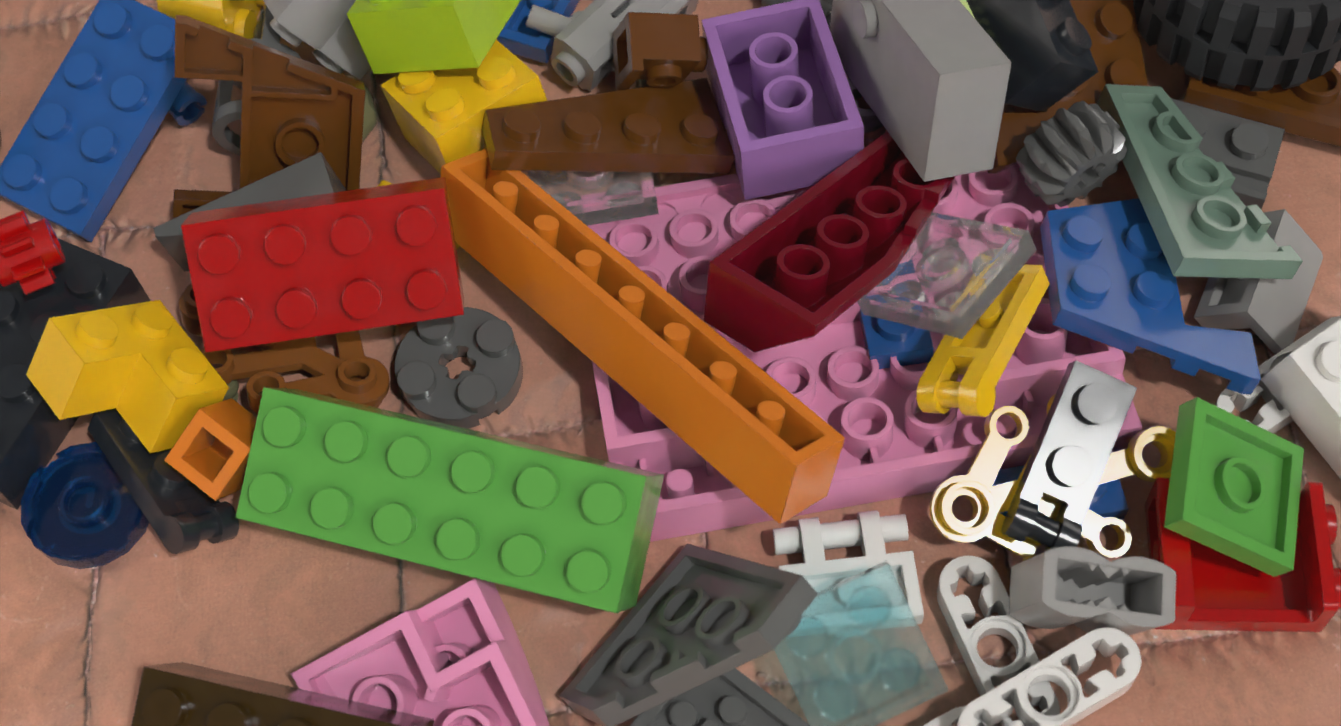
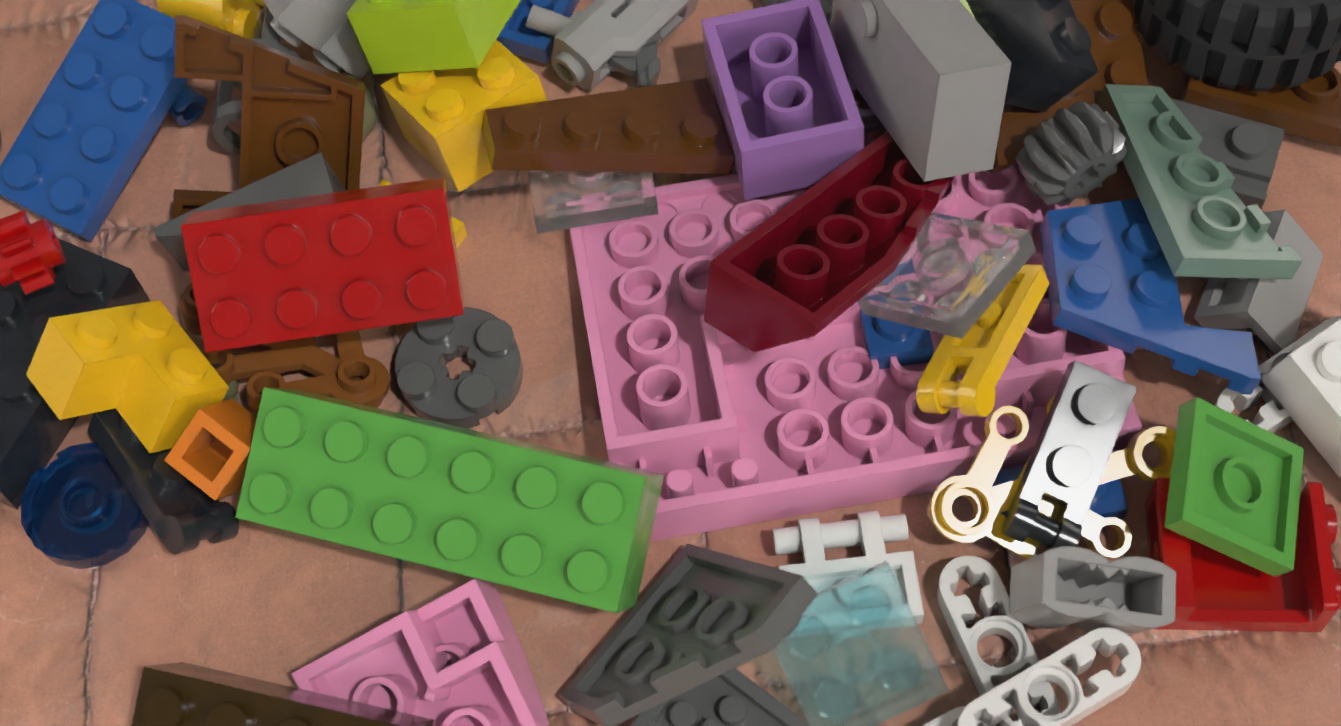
(644, 338): orange brick -> none
(657, 49): reddish brown brick -> none

